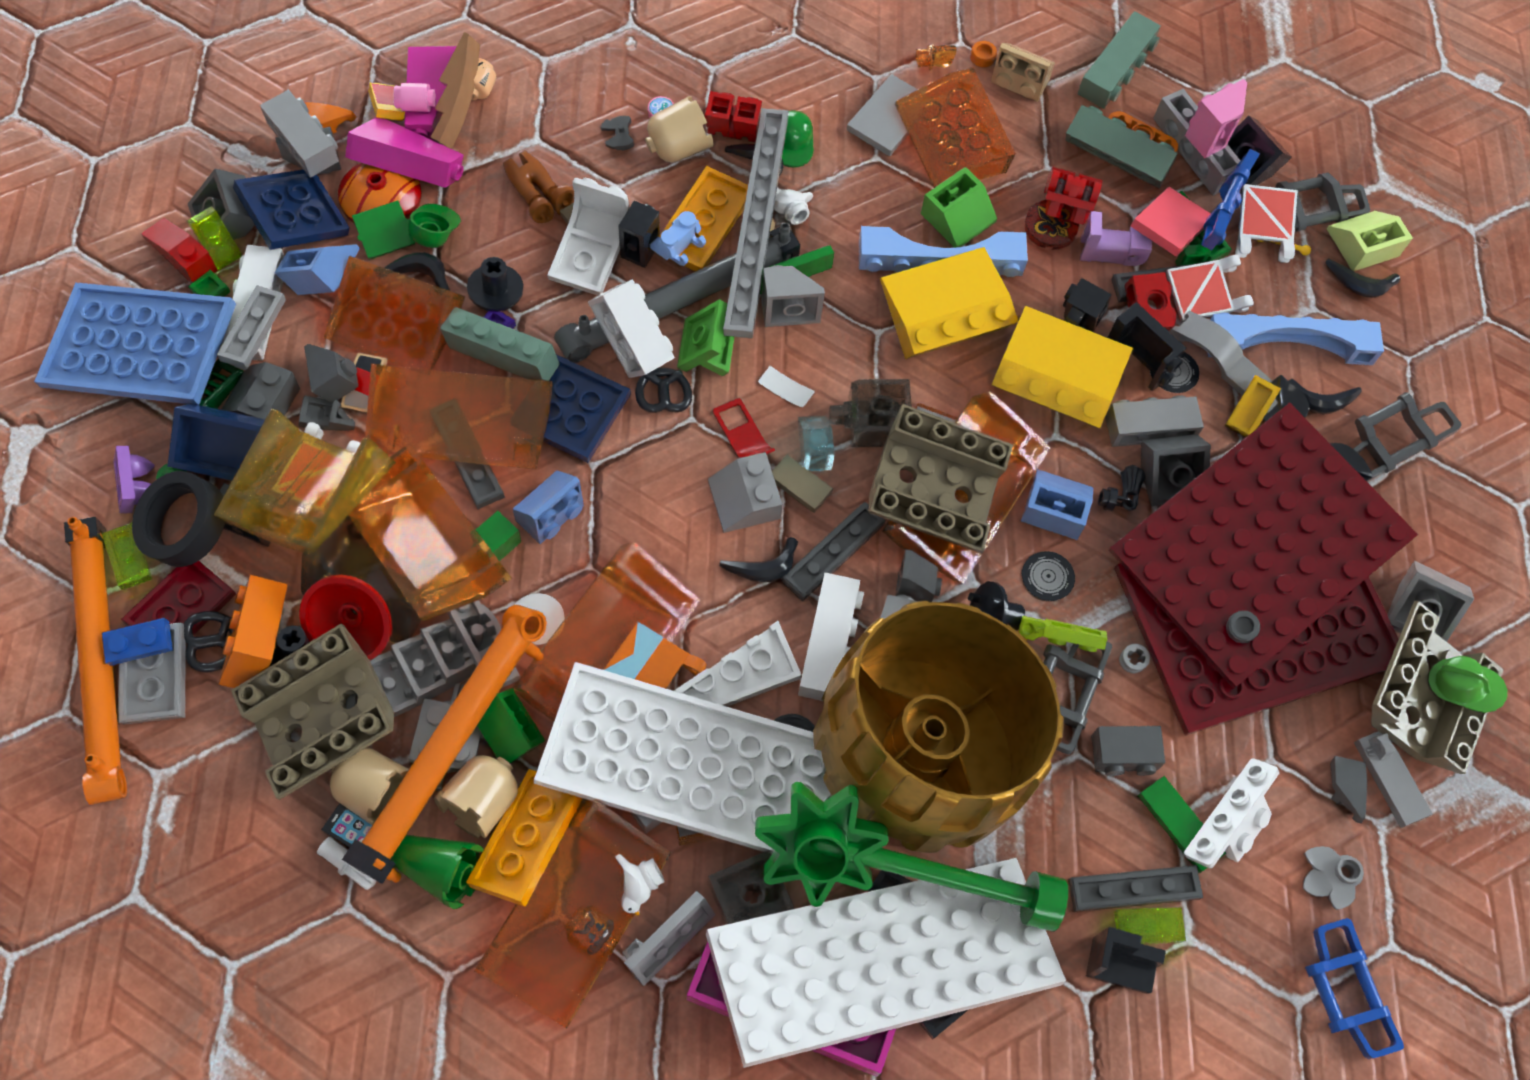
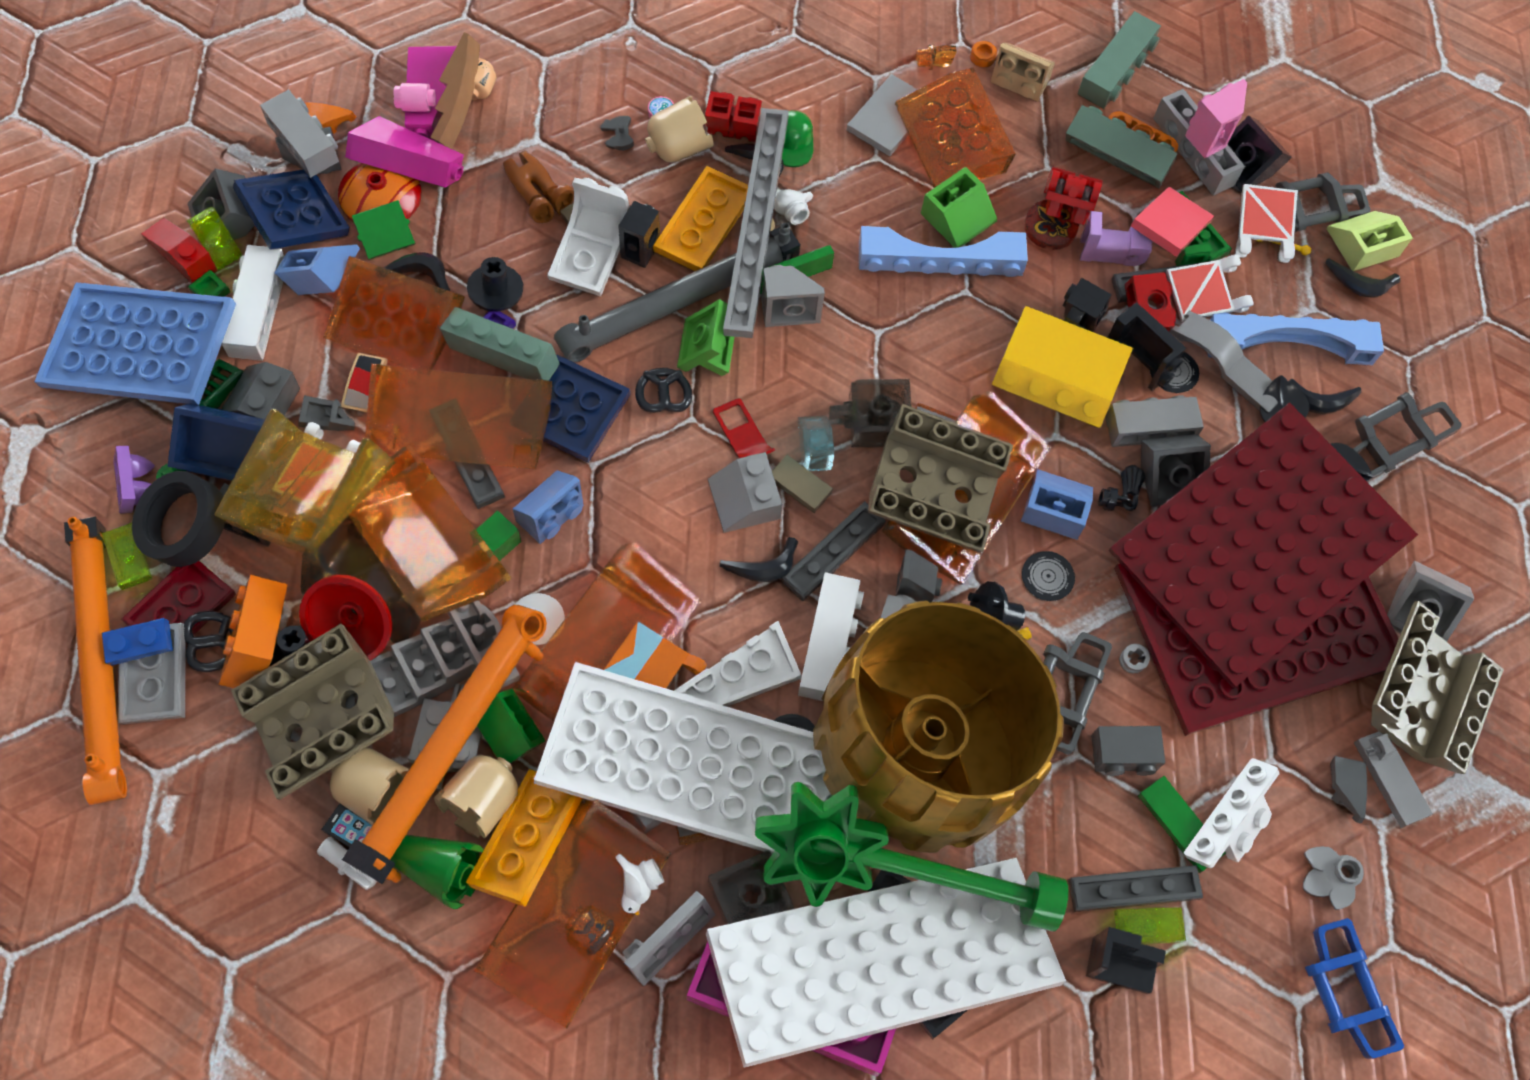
(251, 327): light grey hinge -> none
(330, 373): dark grey slope -> none
(383, 102): tile -> none
(432, 225): green cap -> none
(632, 329): white brick -> none
(678, 237): light blue piece -> none
(785, 387): white sticker -> none
(948, 302): yellow slope -> none
(1060, 633): lime hinge -> none
(1218, 220): blue bar -> none
(1243, 626): dark grey tile -> none
(1252, 406): yellow tile -> none
(1468, 684): bright green piece -> none

